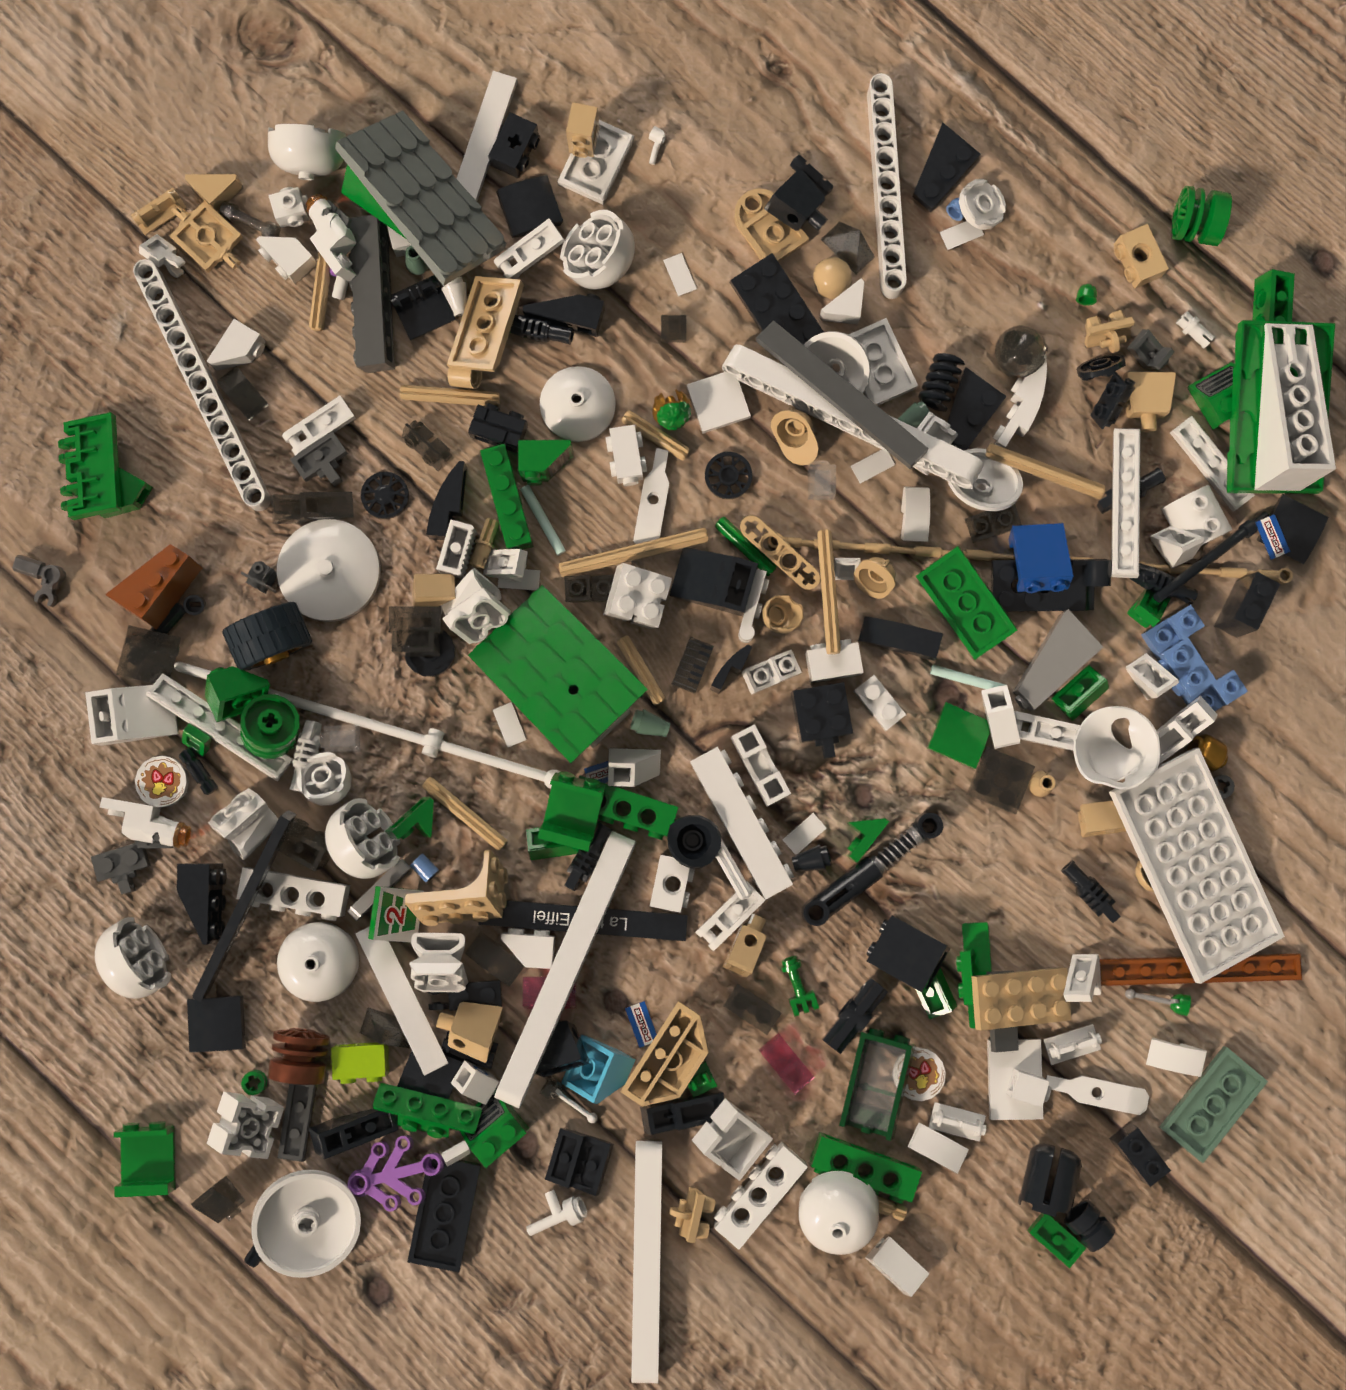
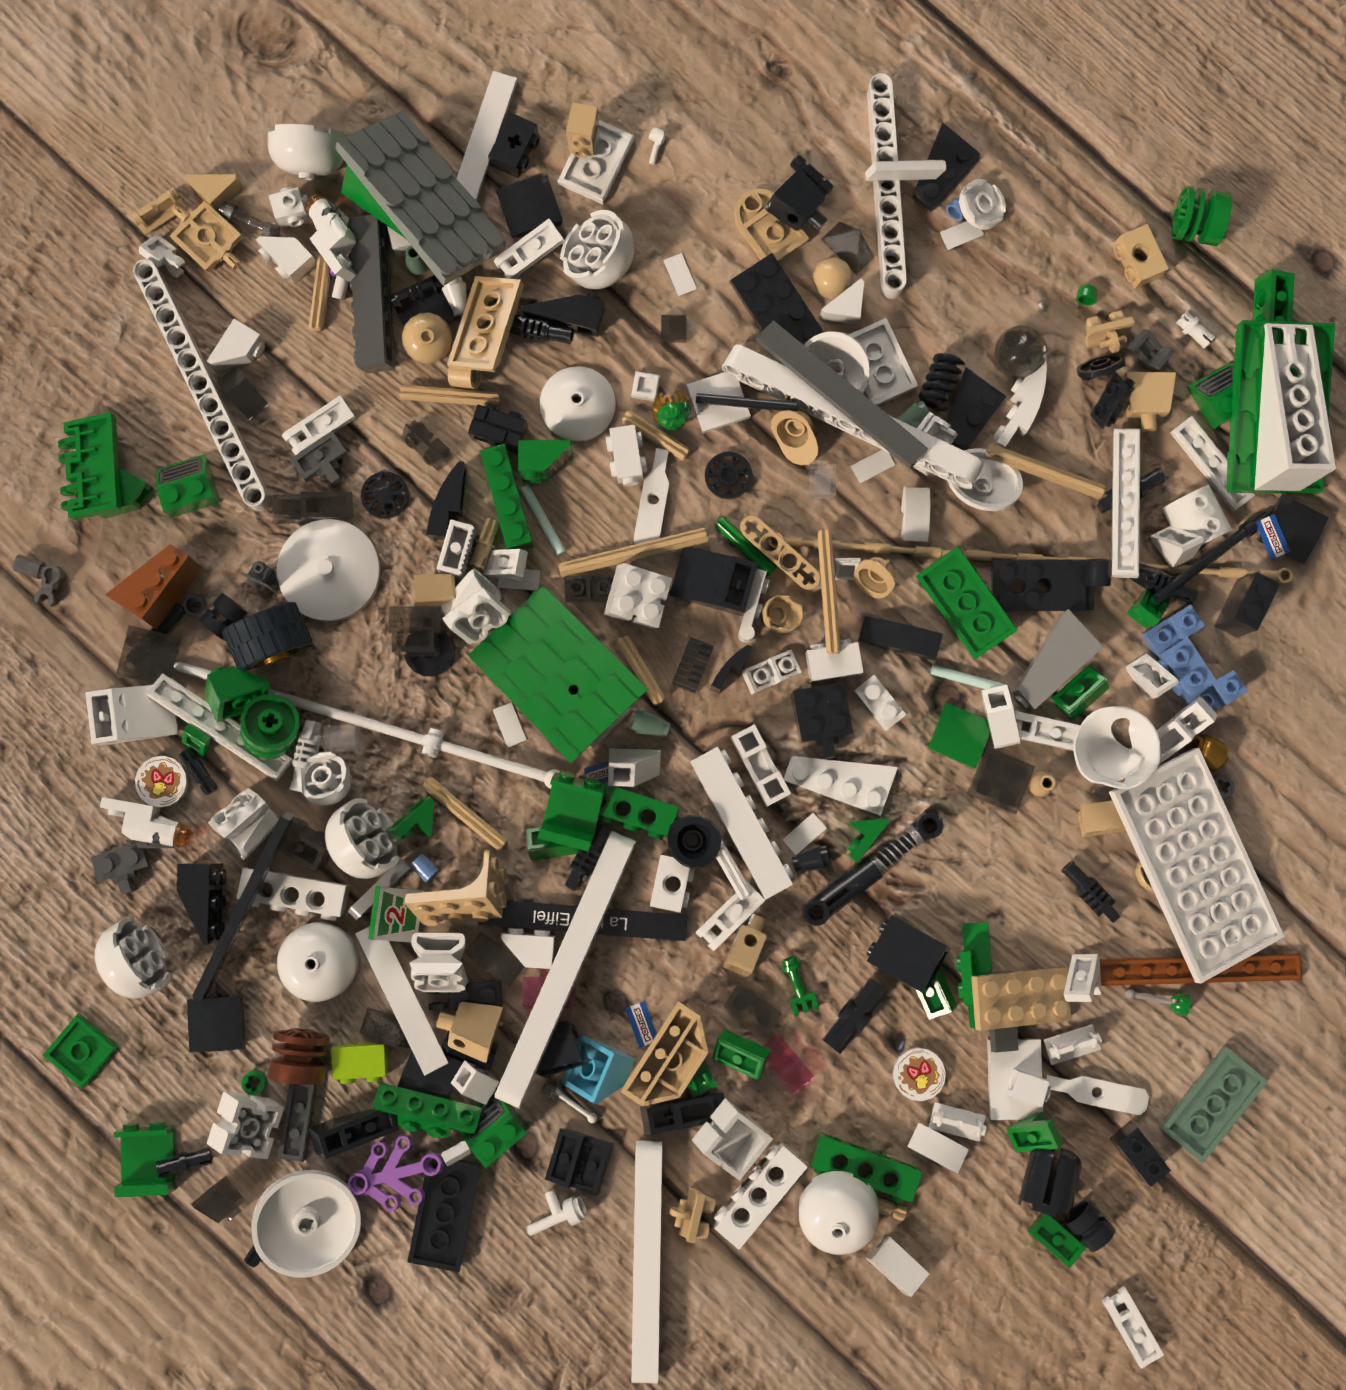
(80, 1051): none -> green tile
(184, 1162): none -> black pin
(186, 486): none -> green slope
(228, 608): none -> black wheel
(427, 338): none -> tan cylinder
(645, 386): none -> white tile
(741, 1054): none -> green slope
(746, 402): none -> black bar
(848, 782): none -> white wing
(877, 1083): door -> none
(905, 170): none -> white tile
(992, 523): clear smoke slope -> none
(1034, 1133): none -> green slope
(1041, 557): blue panel -> none
(1133, 1328): none -> white plate
(1176, 1057): white slope -> none

